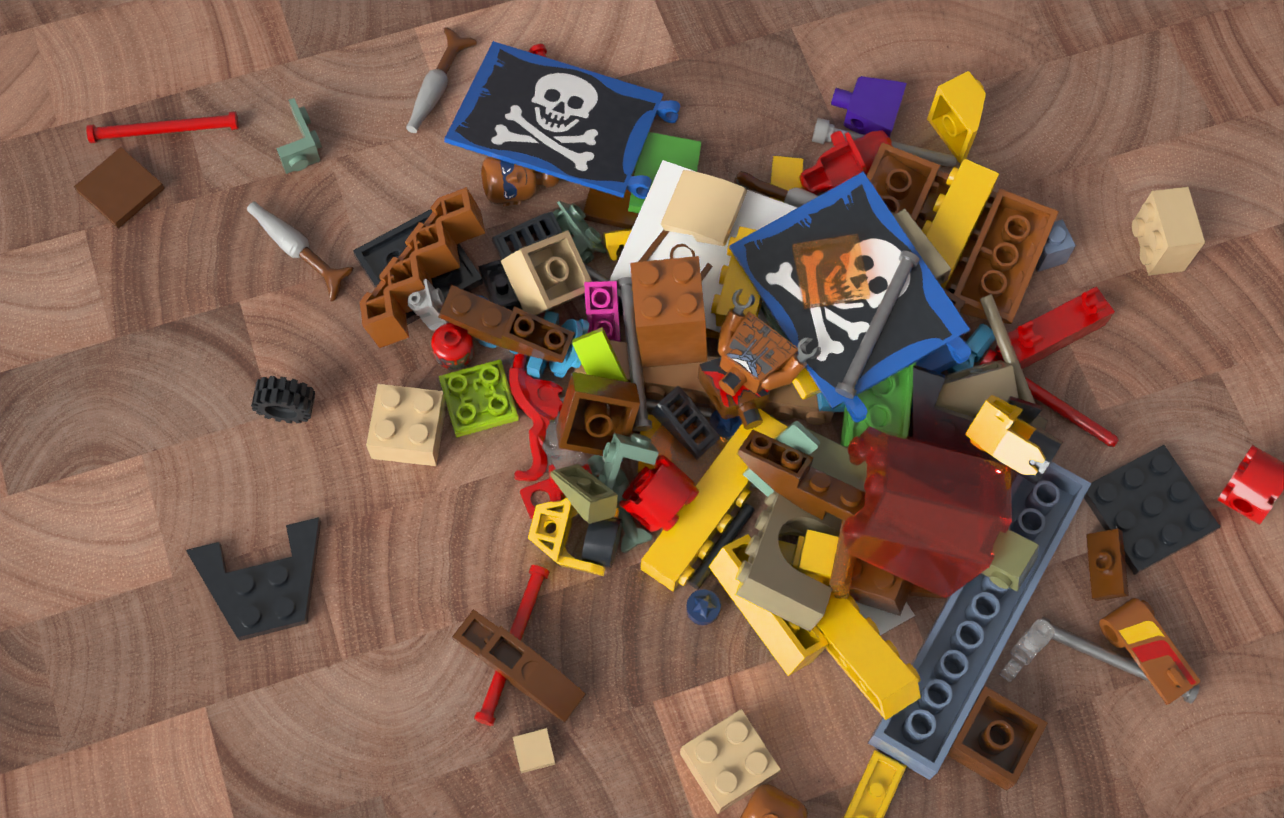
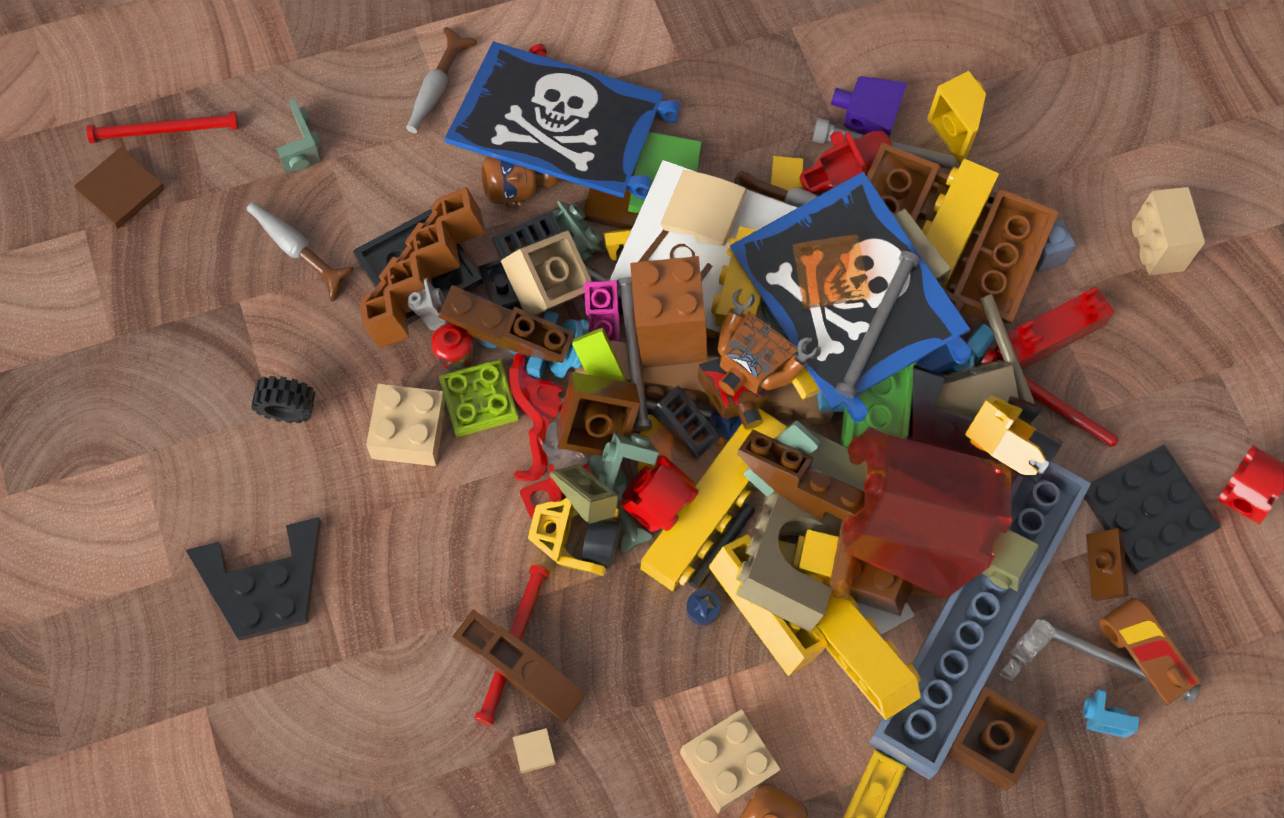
(1109, 721): none -> dark azure bracket

